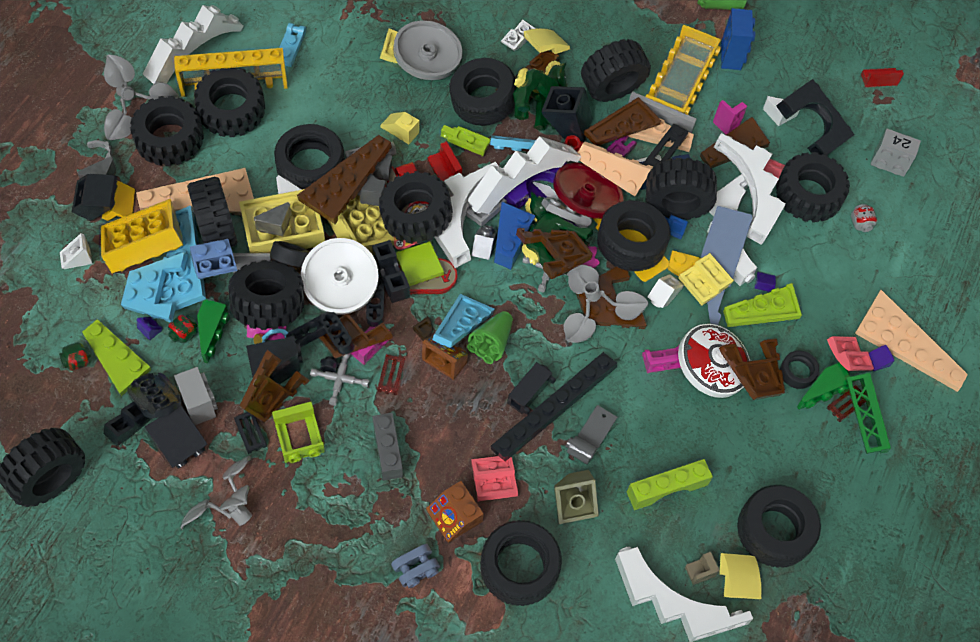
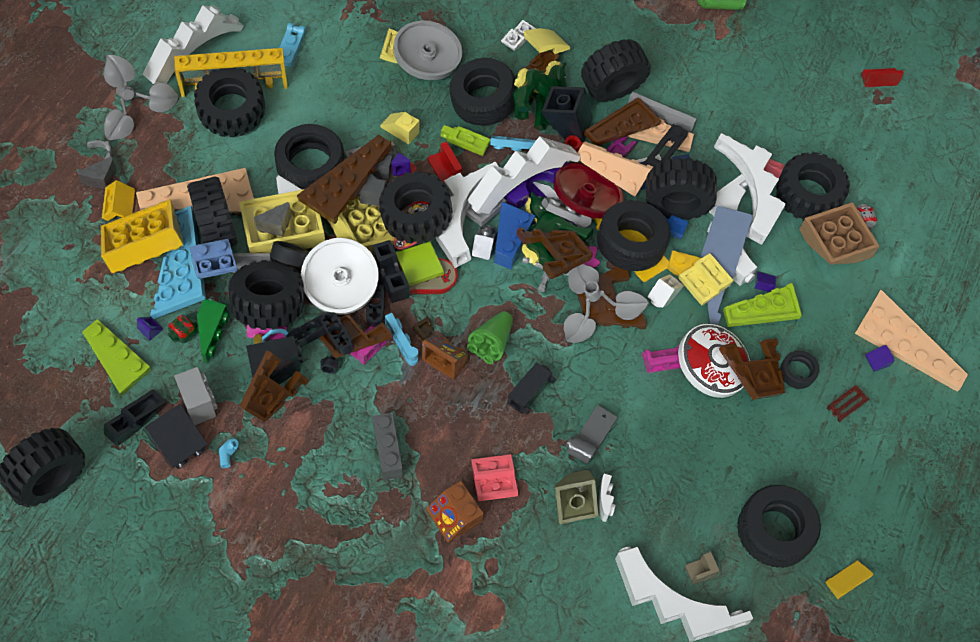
(75, 356): dark green head -> none
(76, 253): white slope -> none
(94, 195): black slope -> none
(146, 284): medium azure wing -> none
(154, 395): black tile -> none
(161, 113): black tyre -> none
(226, 451): none -> medium azure arm
(234, 504): light grey plant -> none
(255, 446): black tile -> none
(294, 414): lime panel -> none
(339, 378): light grey piece -> none
(387, 389): clear red tile -> none
(400, 165): none -> dark purple slope
(401, 339): none -> medium azure plate
(412, 576): sand blue brick -> none
(461, 320): medium azure wing -> none
(520, 533): black tyre -> none
(553, 406): black plate -> none
(605, 500): none -> white slope
(683, 478): lime arch -> none
(685, 69): window -> none
(727, 118): dark pink panel -> none
(737, 39): blue brick -> none
(741, 576): light yellow slope -> none
(746, 134): reddish brown wing -> none
(771, 109): white slope -> none
(813, 98): black arch -> none
(829, 383): green slope -> none
(839, 235): none -> medium nougat slope
(848, 579): none -> yellow slope
(849, 354): coral slope -> none
(874, 413): green fence -> none
(895, 152): light grey brick -> none

